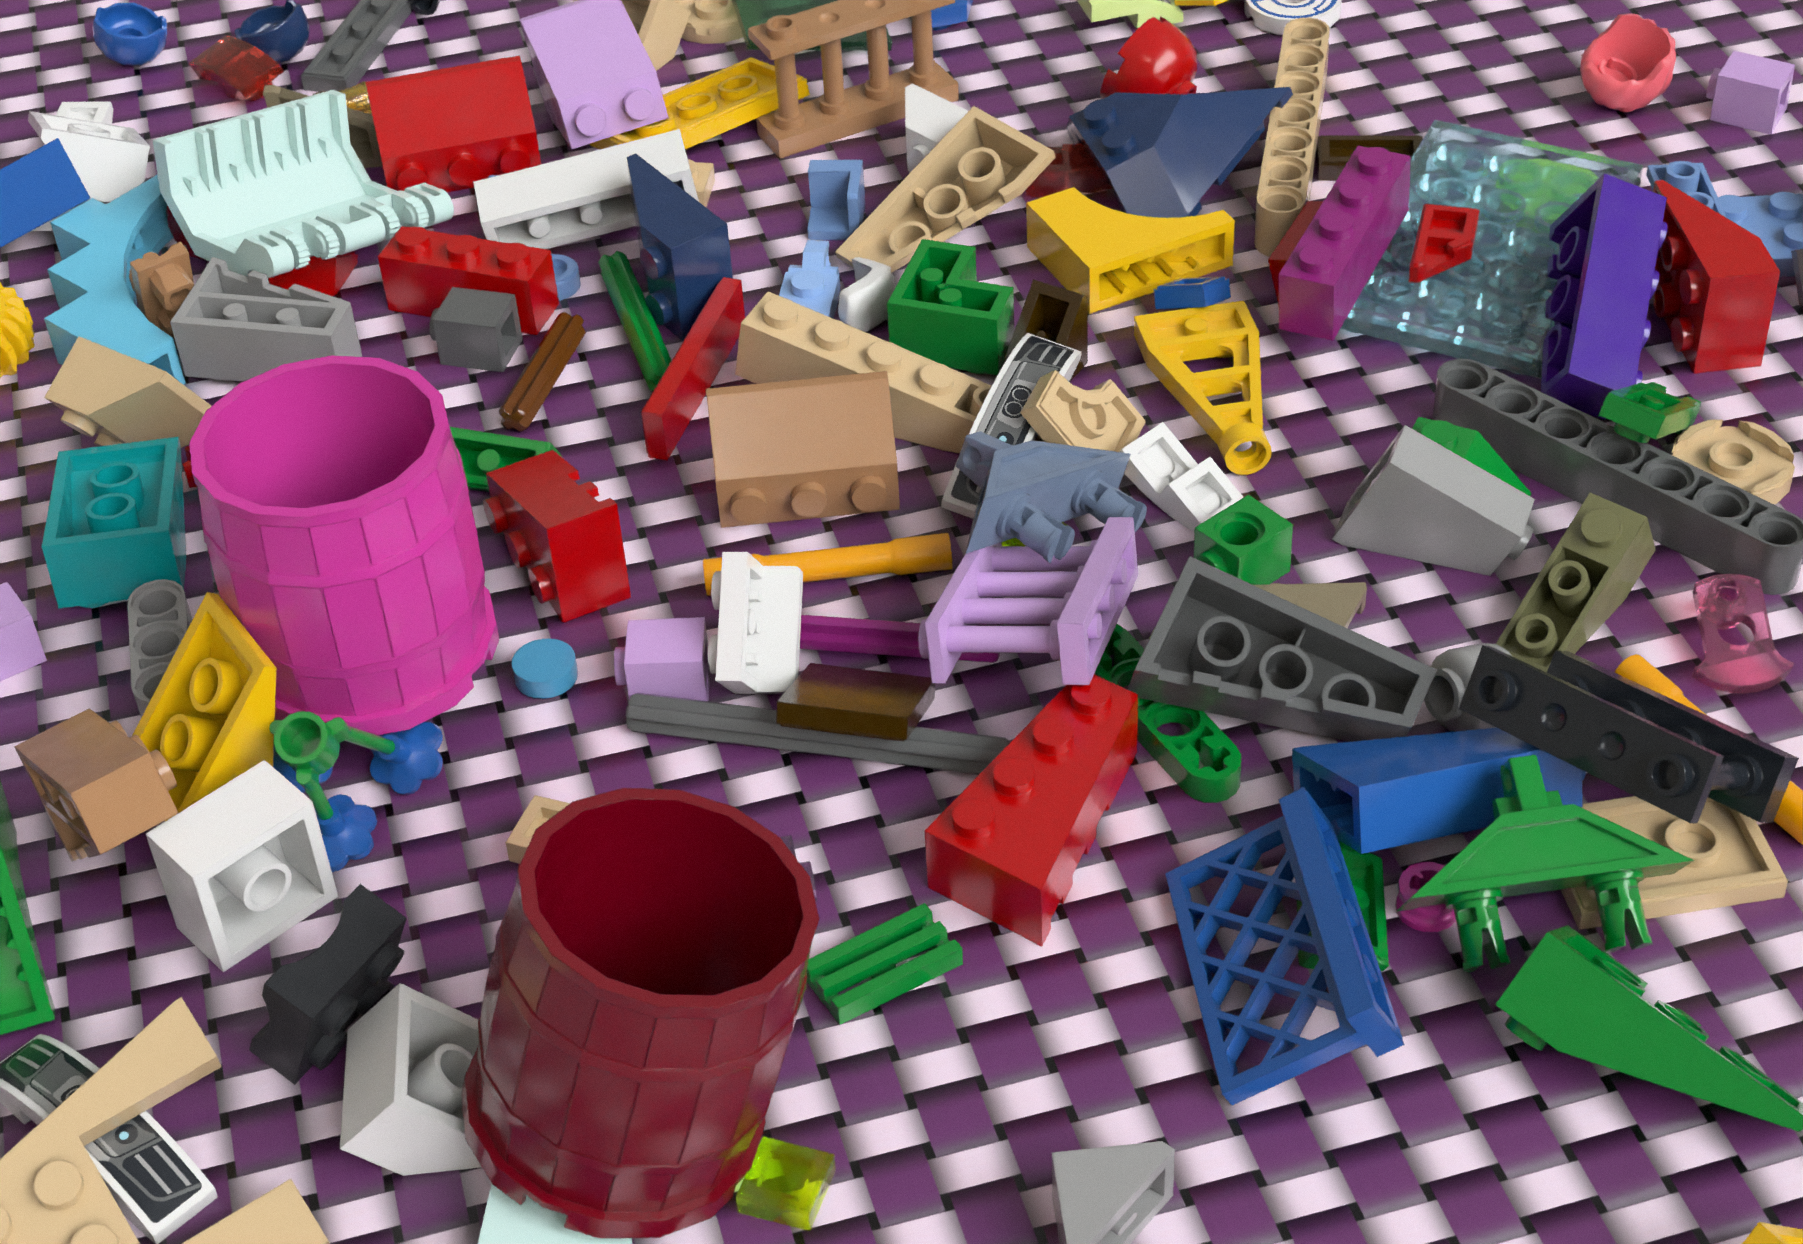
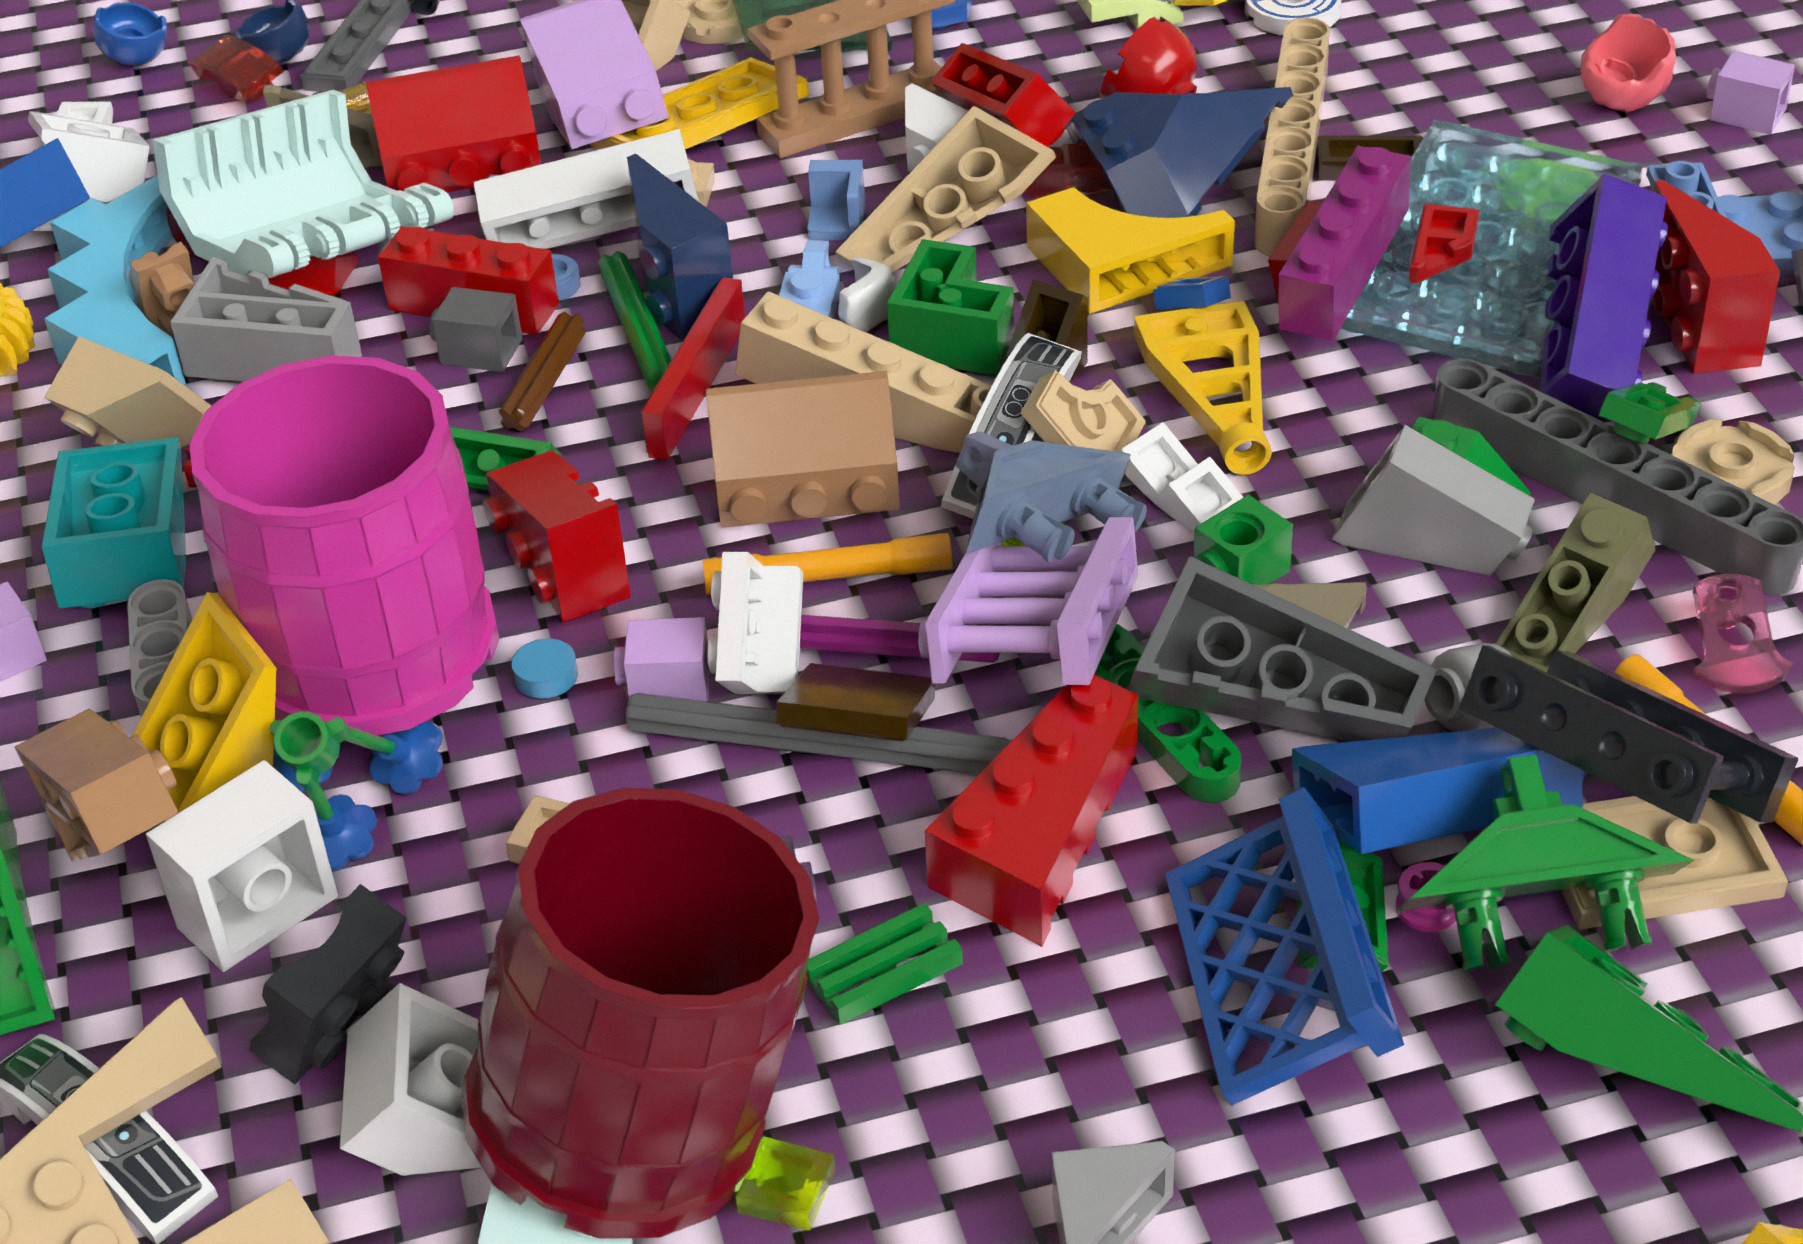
(1005, 92): none -> red brick

